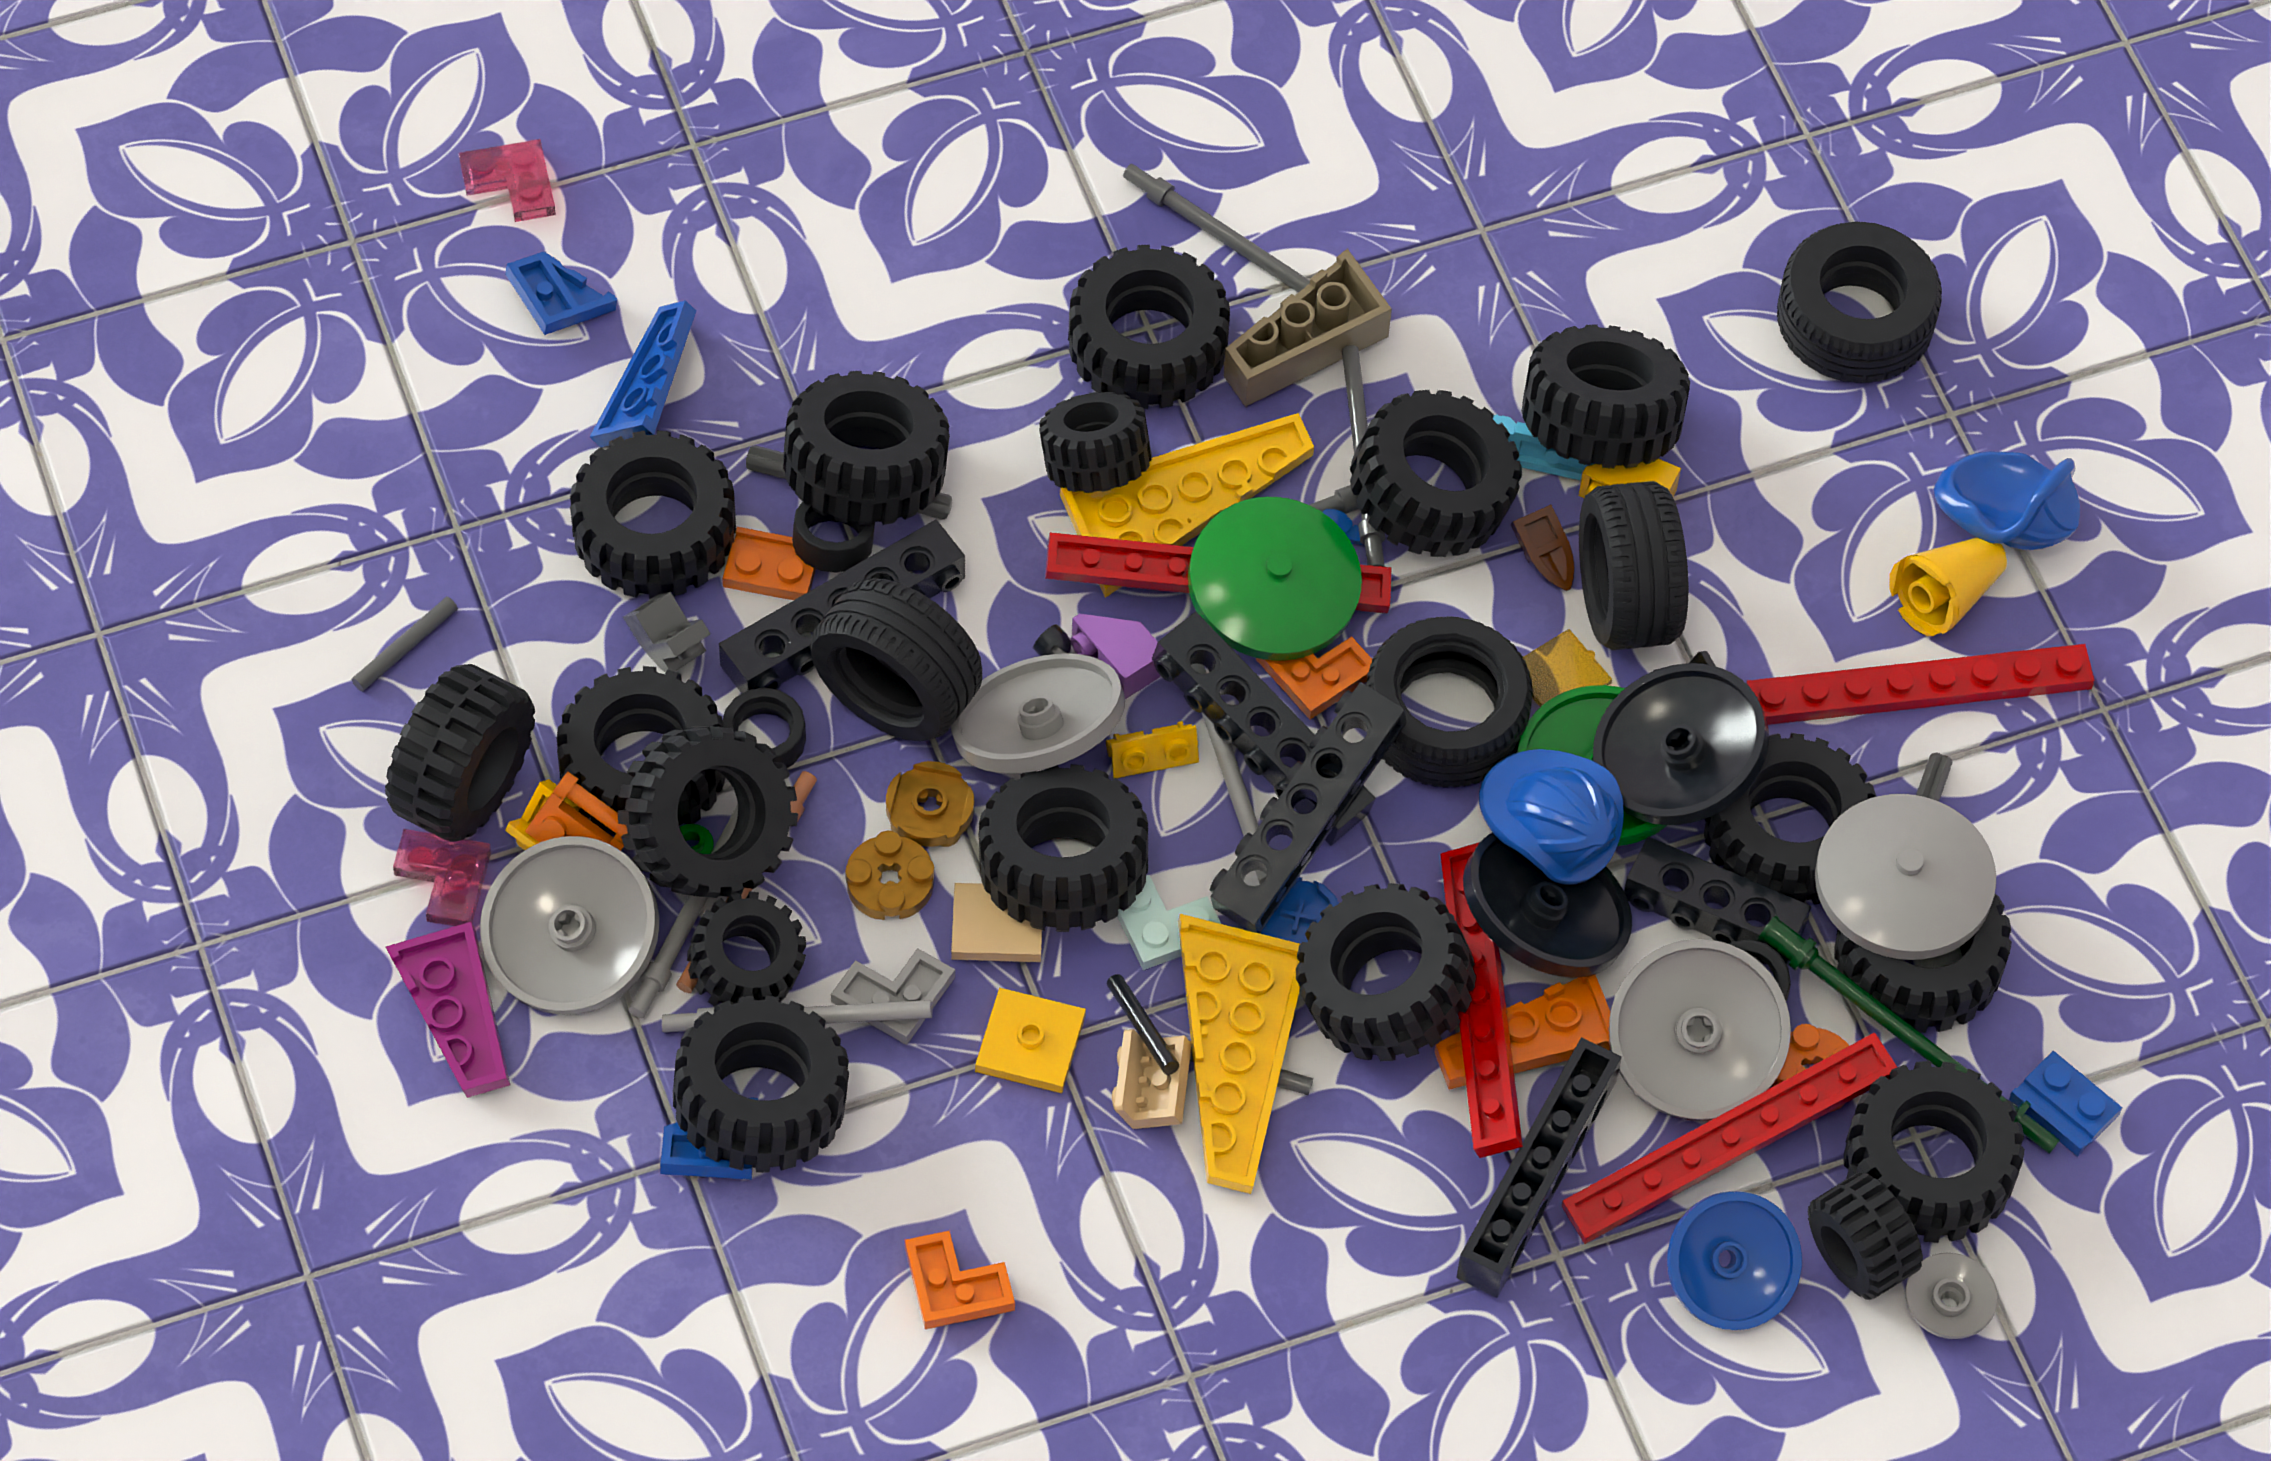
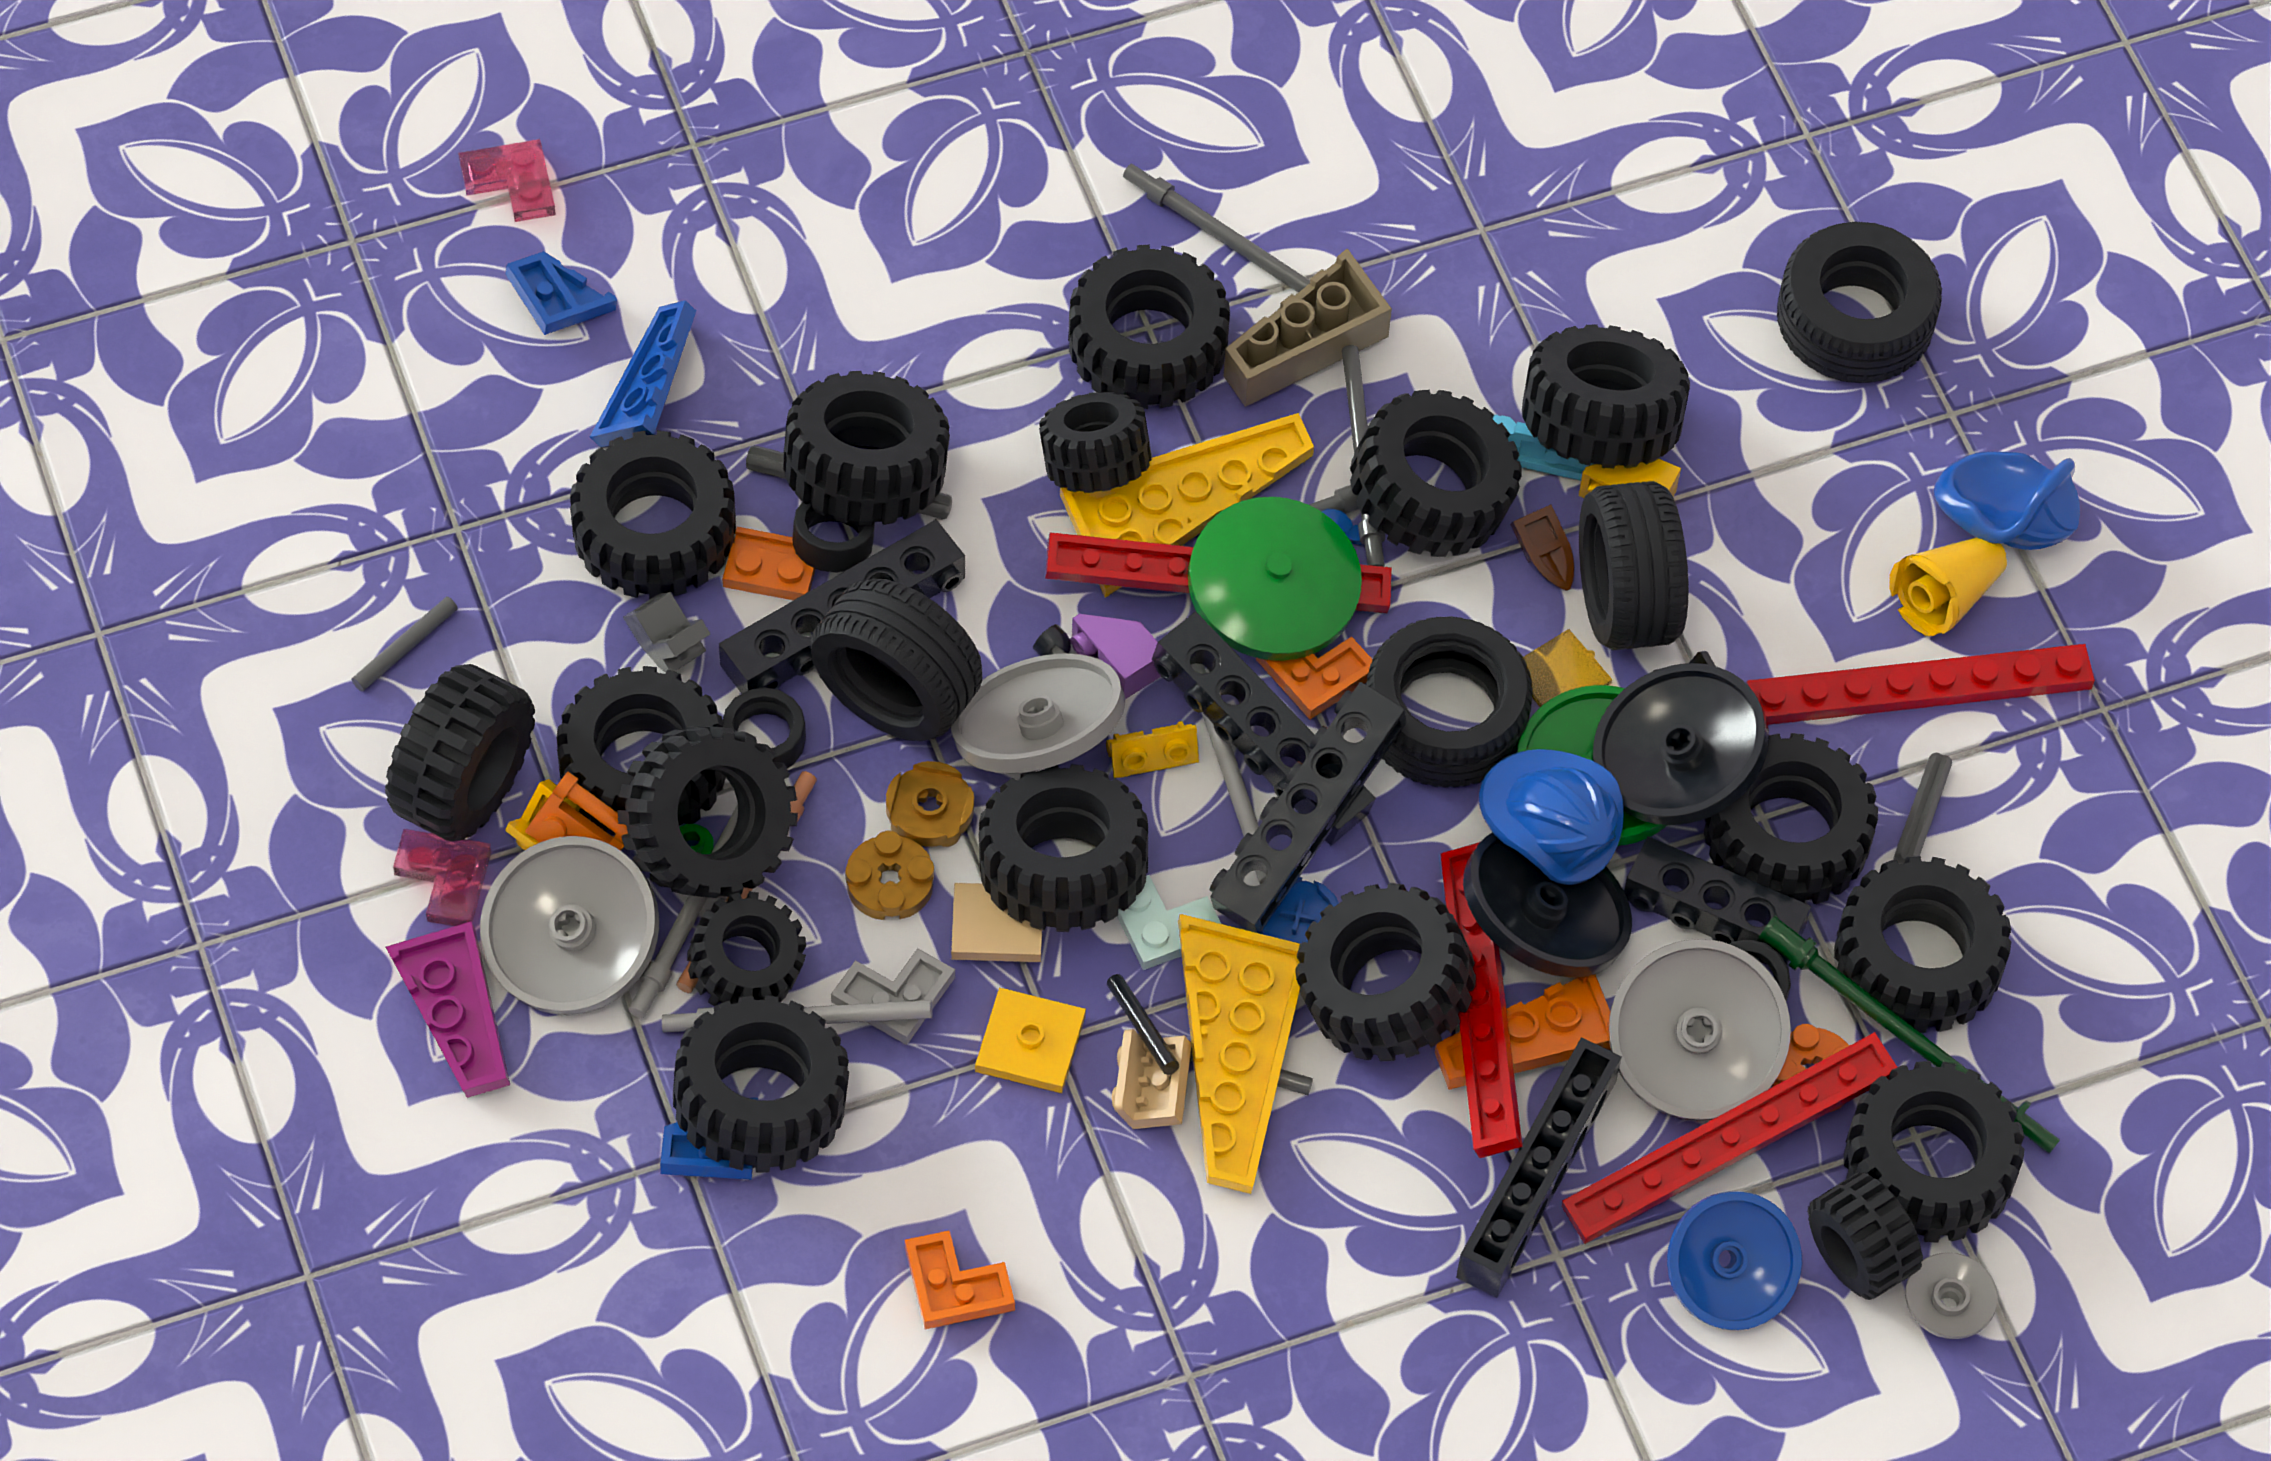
(1905, 876): light grey dish -> none
(2066, 1103): blue plate -> none

